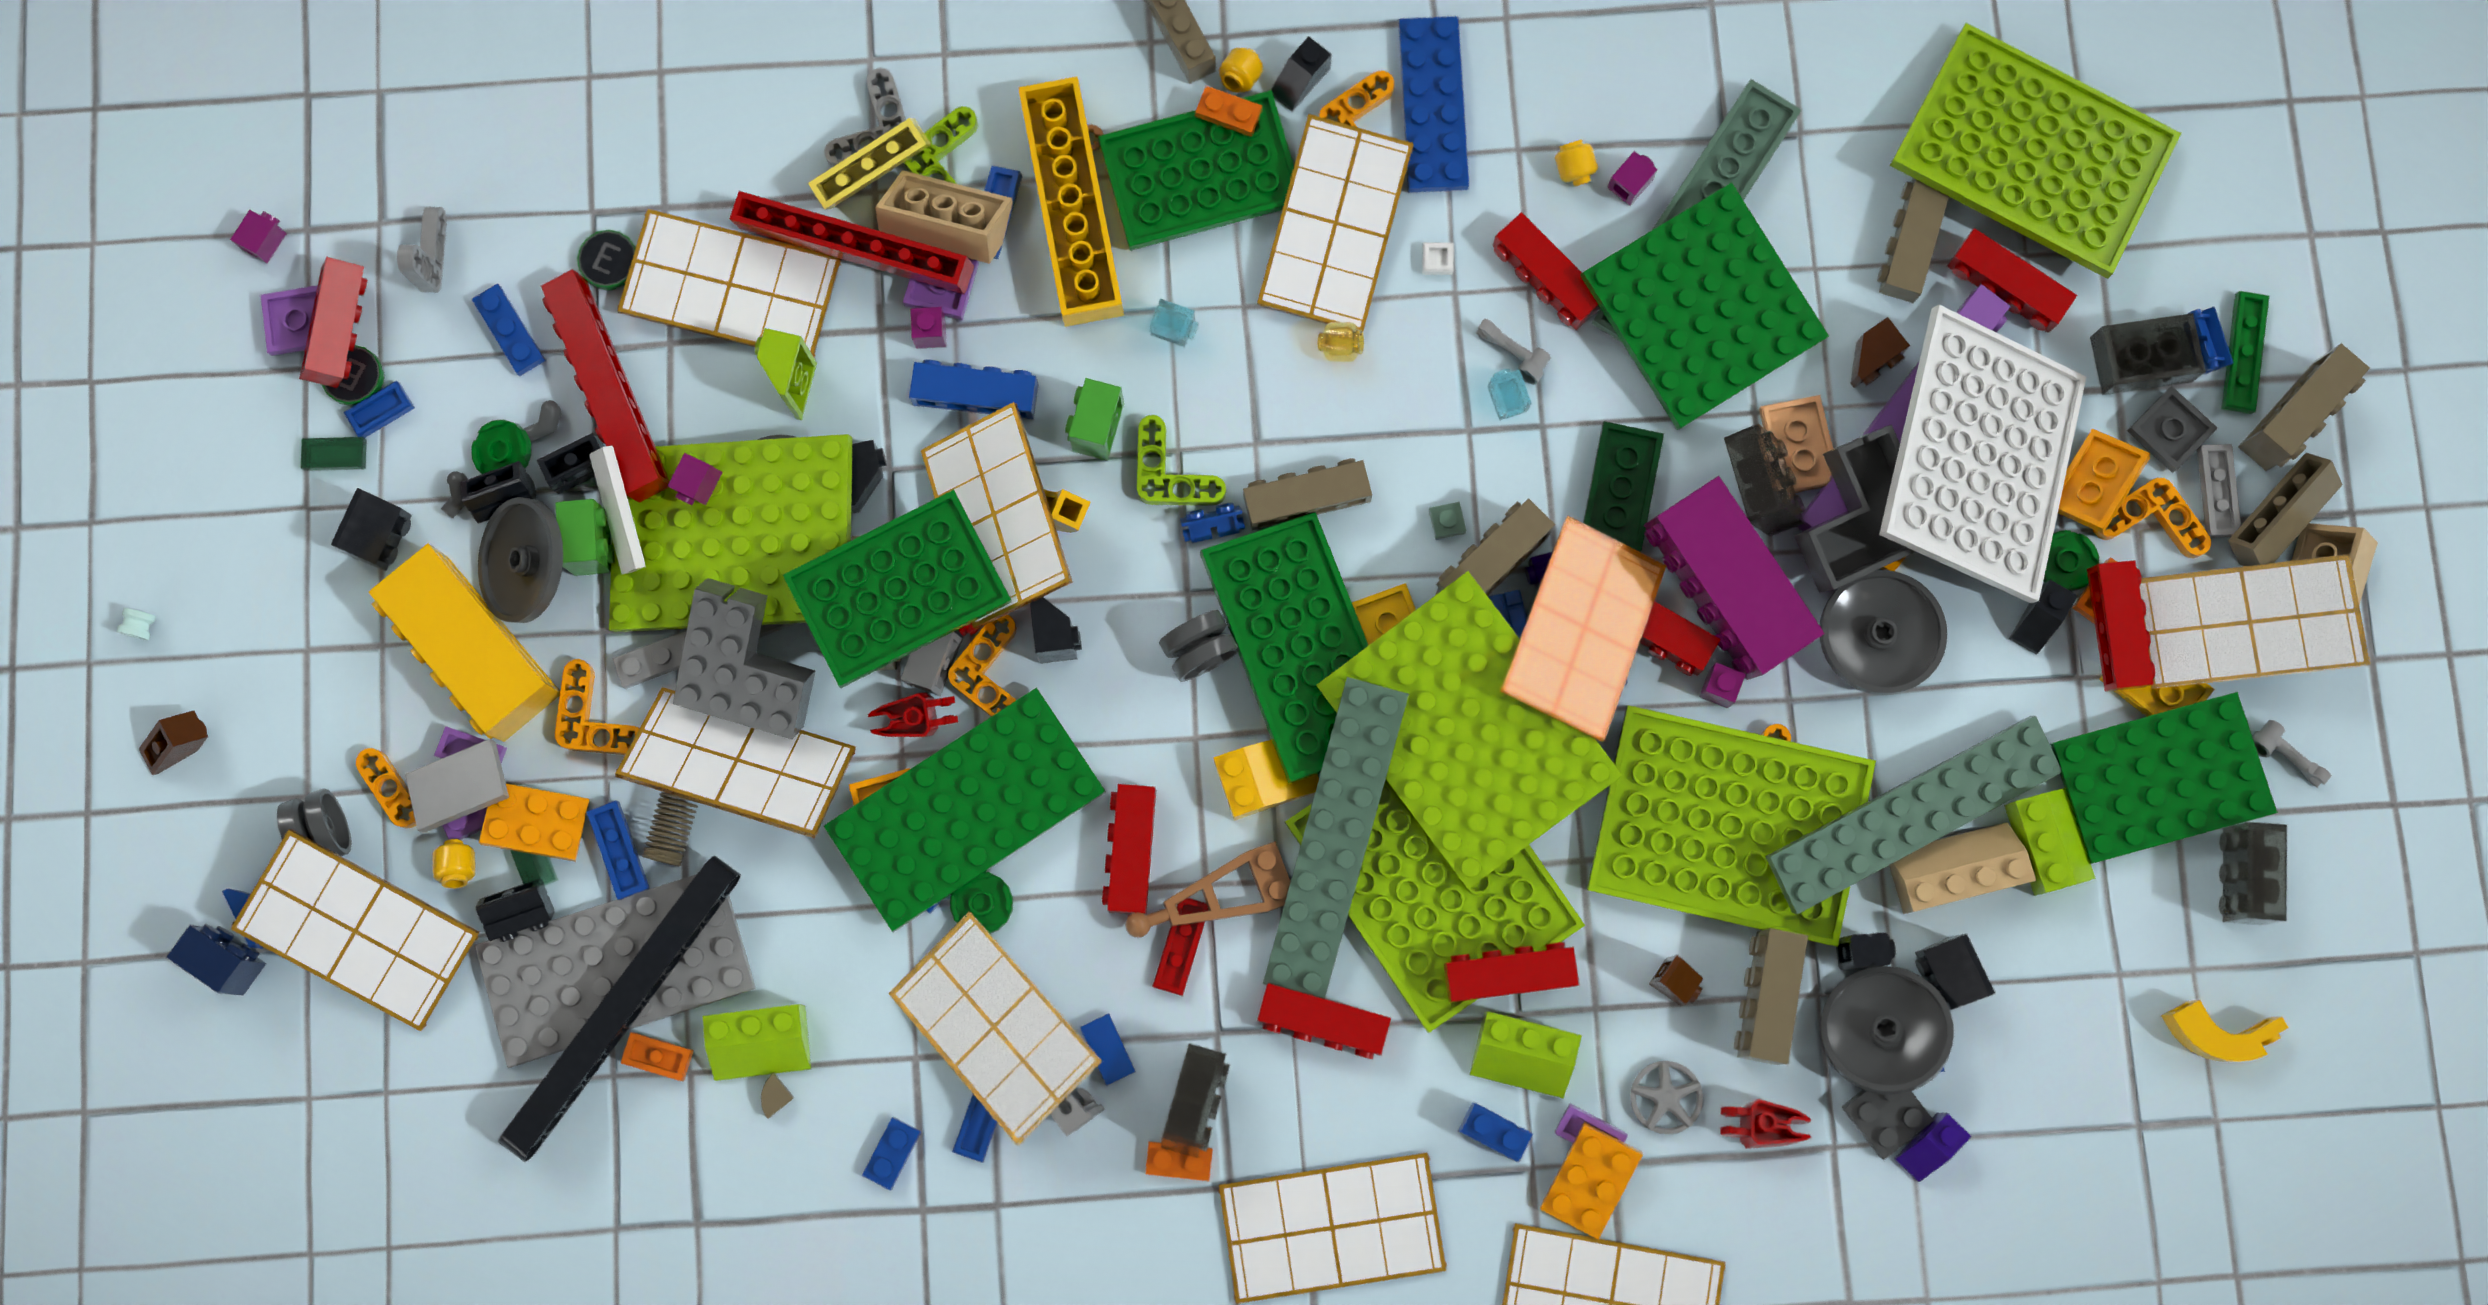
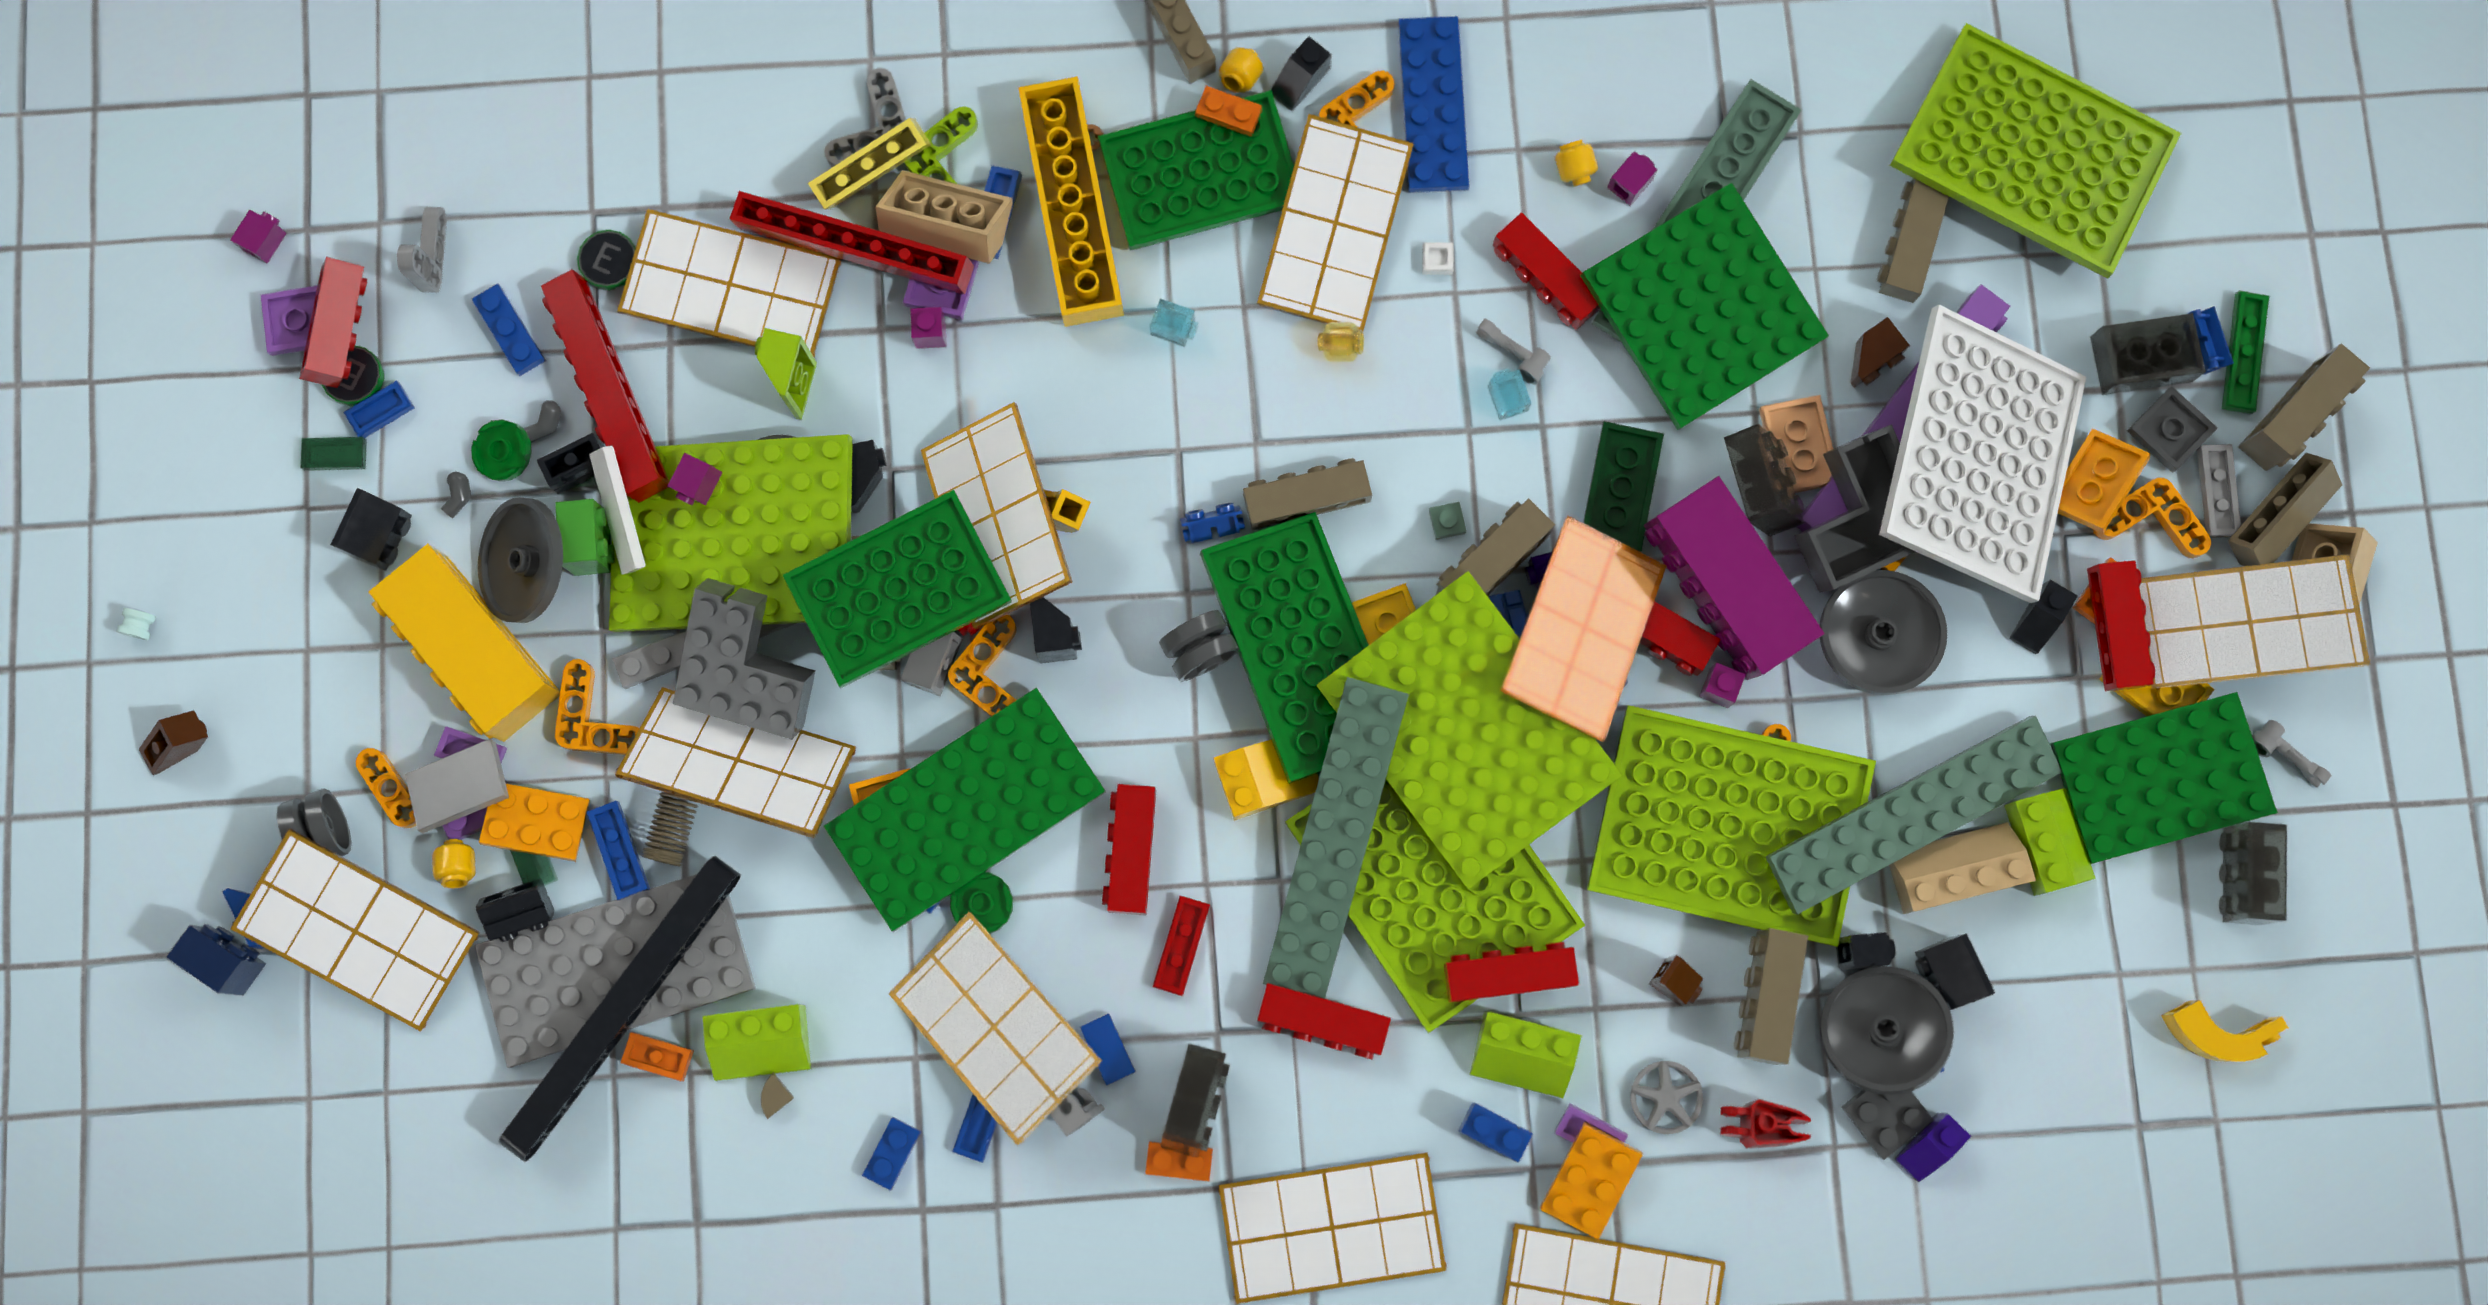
(490, 490): black brick -> none
(918, 716): red hinge -> none
(972, 389): blue brick -> none
(1095, 419): bright green brick -> none
(1157, 474): lime beam -> none
(1269, 877): medium nougat plate -> none
(2012, 280): red brick -> none
(2069, 560): green tile -> none

